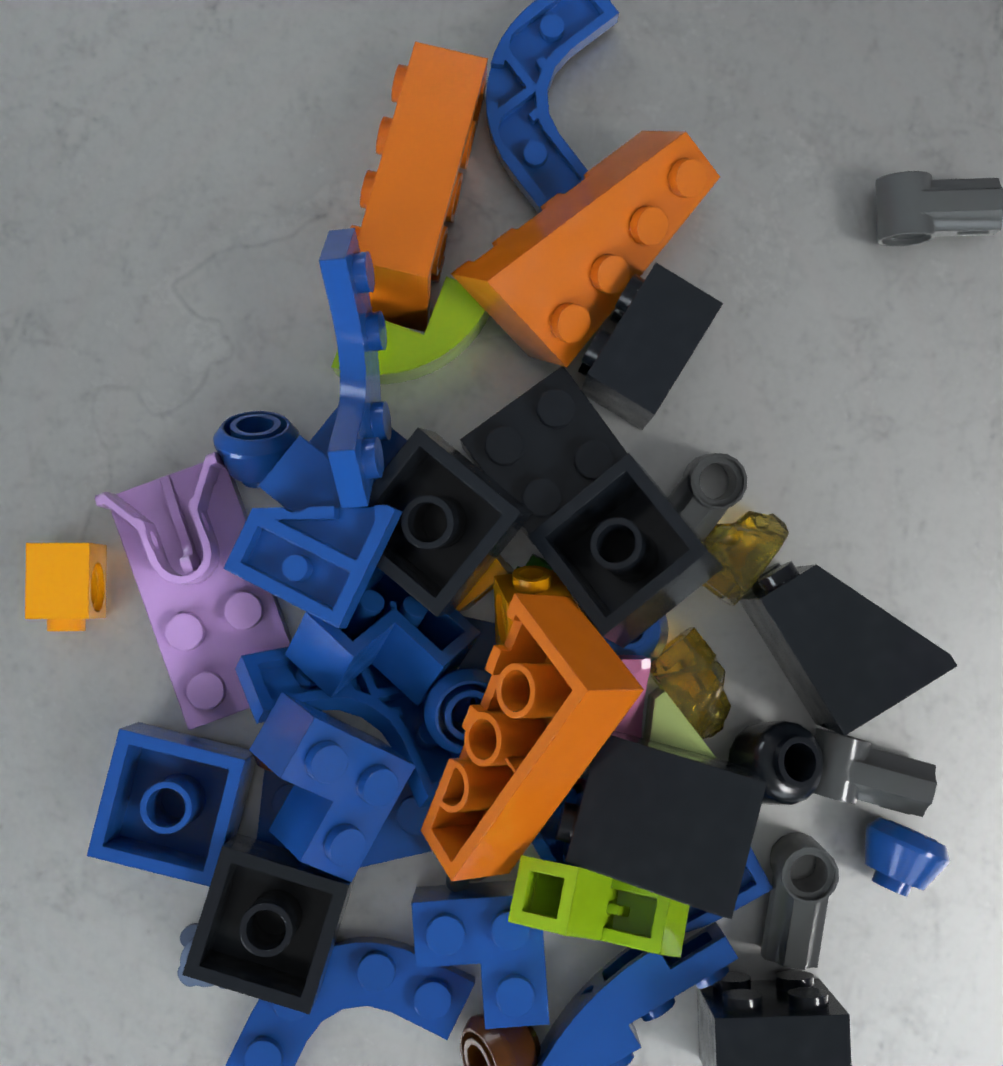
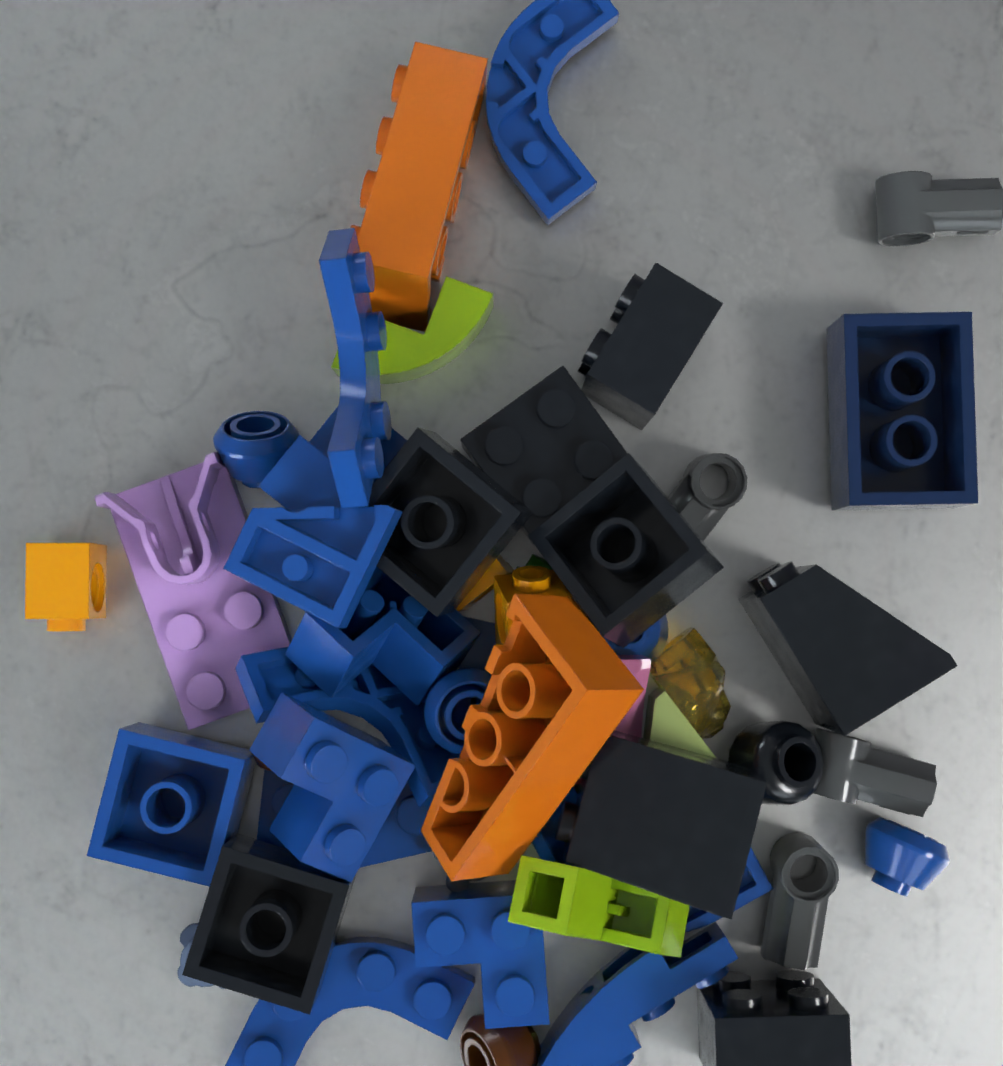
(573, 259): orange wedge -> none
(744, 551): clear yellow rock -> none
(902, 411): none -> dark blue brick

